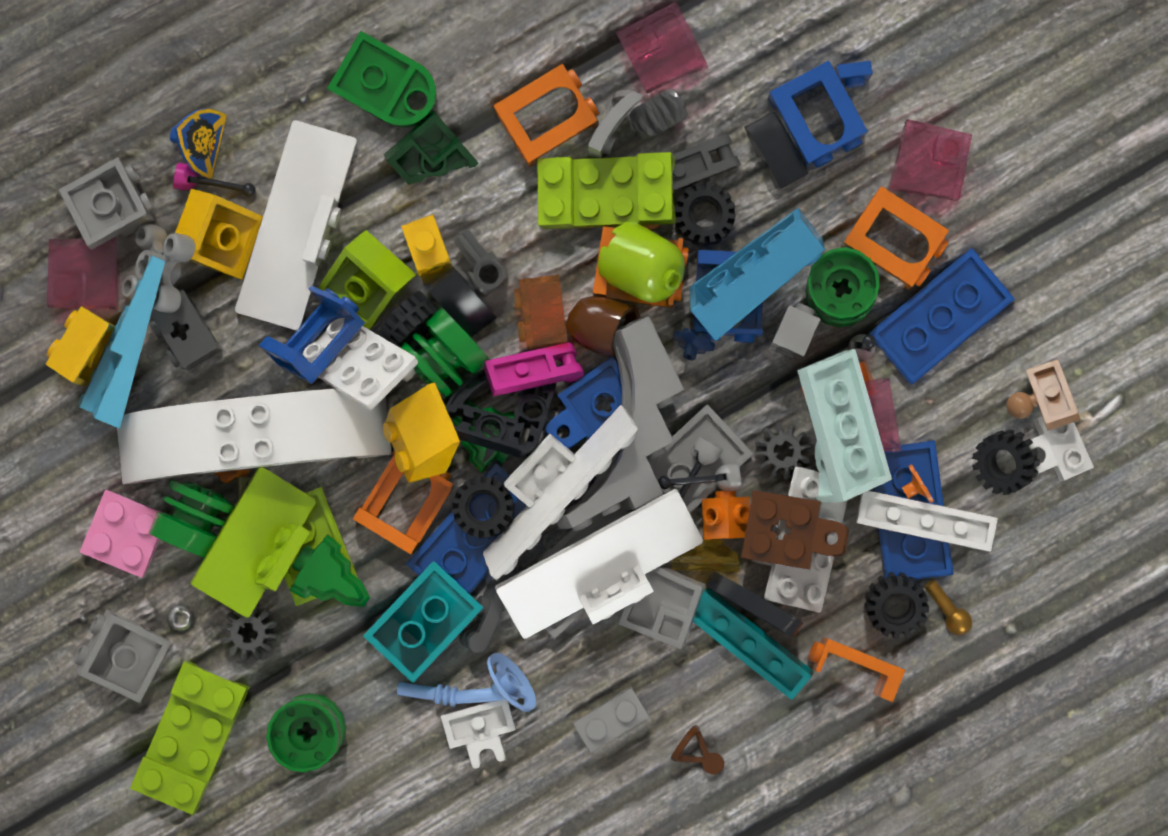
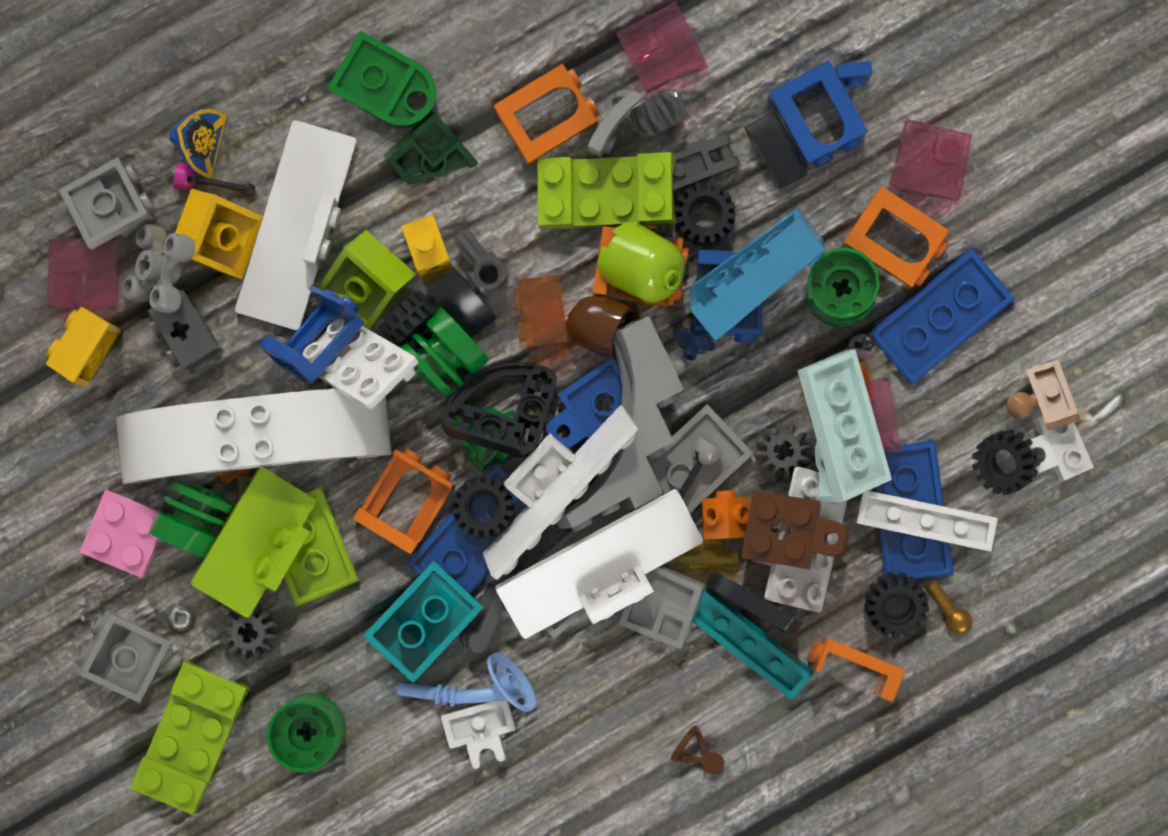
(116, 369): medium azure wedge -> none
(328, 575): green rock -> none
(421, 434): yellow slope -> none
(532, 369): dark pink plate -> none
(610, 719): light grey brick -> none
(726, 478): hinge -> none
(794, 331): light grey brick -> none
(916, 486): orange plant -> none

